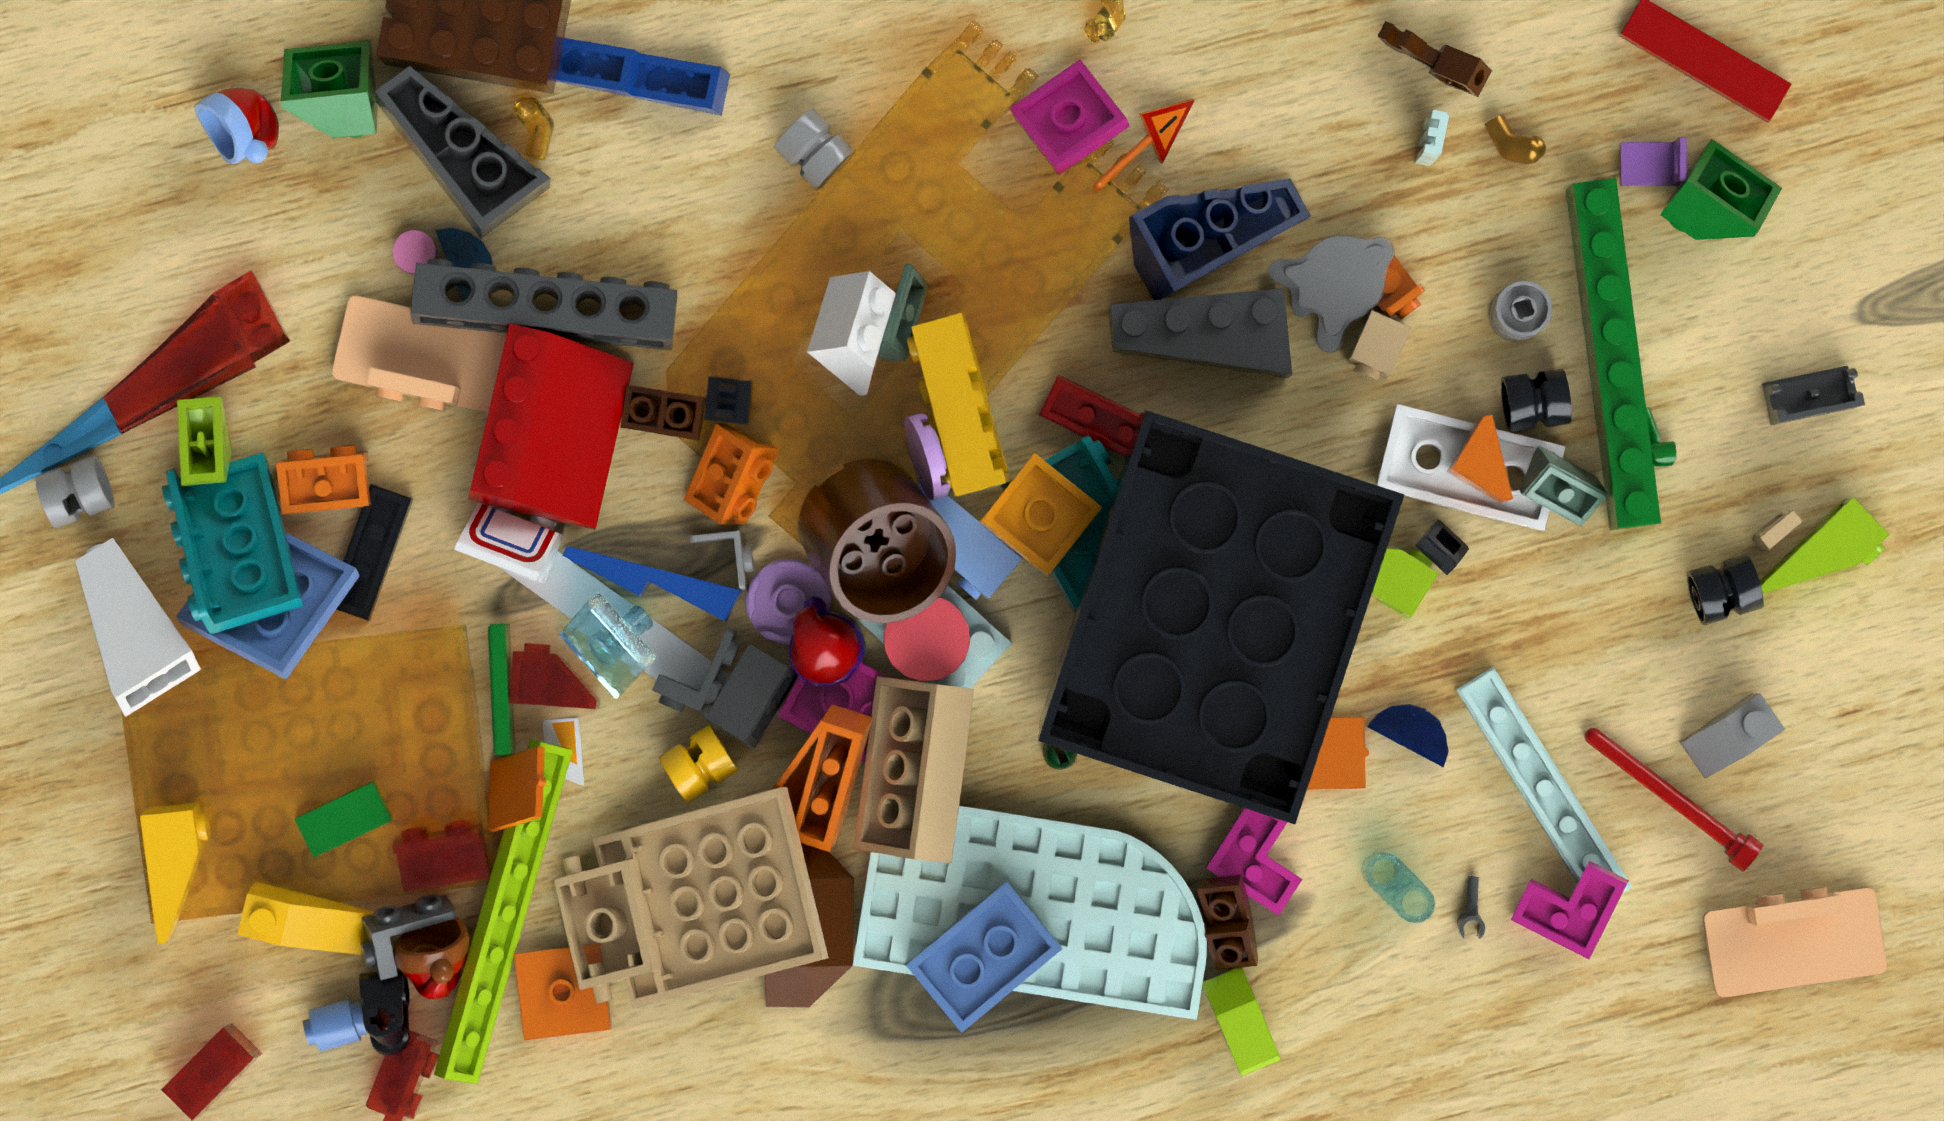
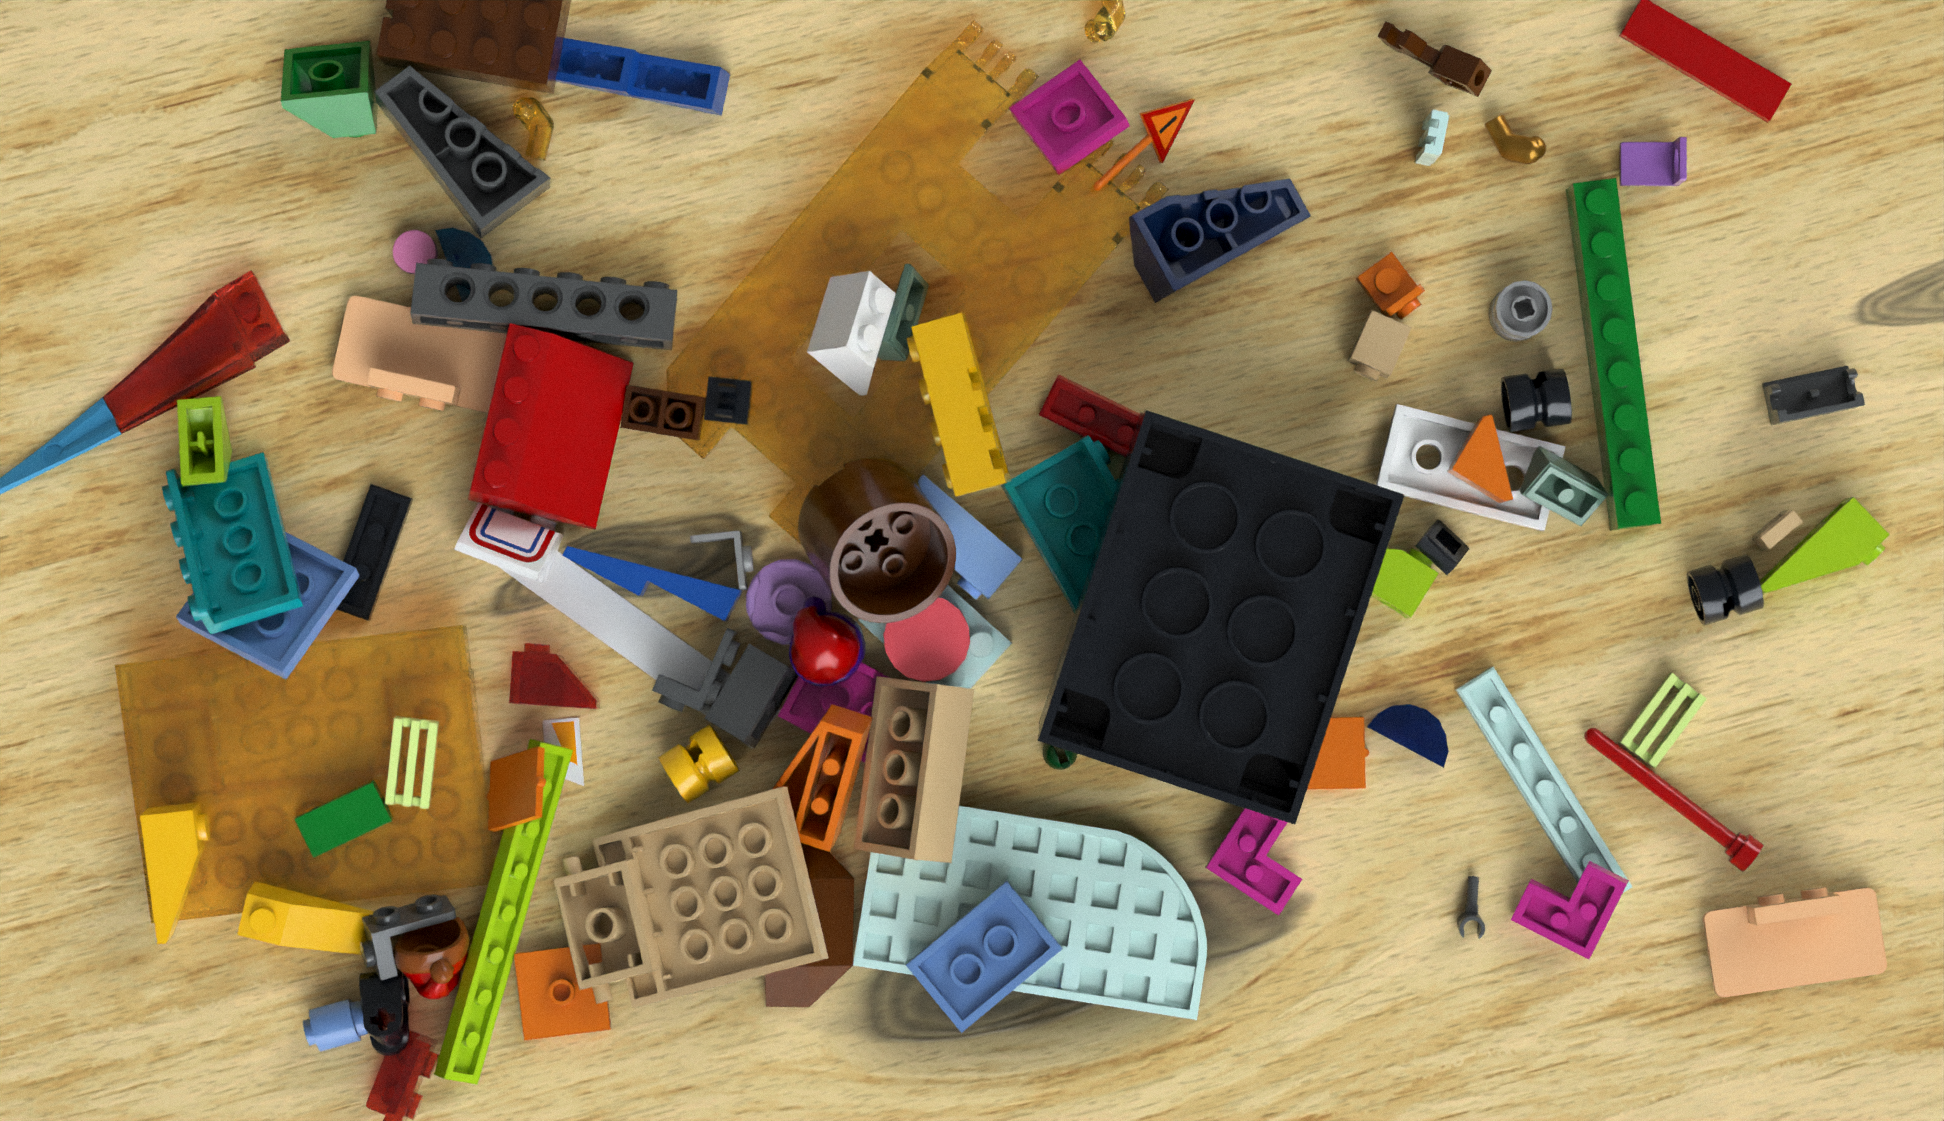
(76, 491): light grey wheel -> none
(134, 634): white slope -> none
(211, 1071): clear red brick -> none
(239, 124): light blue piece -> none
(323, 481): orange bracket -> none
(408, 799): none -> yellowish green tile
(441, 856): clear red bracket -> none
(500, 681): green tile -> none
(610, 643): clear light blue tile -> none
(730, 476): orange bracket -> none
(813, 148): light grey wheel -> none
(926, 456): lavender tile -> none
(1040, 514): light orange plate -> none
(1215, 330): dark grey wedge -> none
(1229, 922): reddish brown slope -> none
(1241, 1021): lime slope -> none
(1337, 281): light grey tile -> none
(1400, 884): clear light blue beam -> none
(1663, 452): green hand -> none
(1684, 691): none -> yellowish green tile
(1721, 197): green slope -> none
(1732, 735): light grey slope -> none

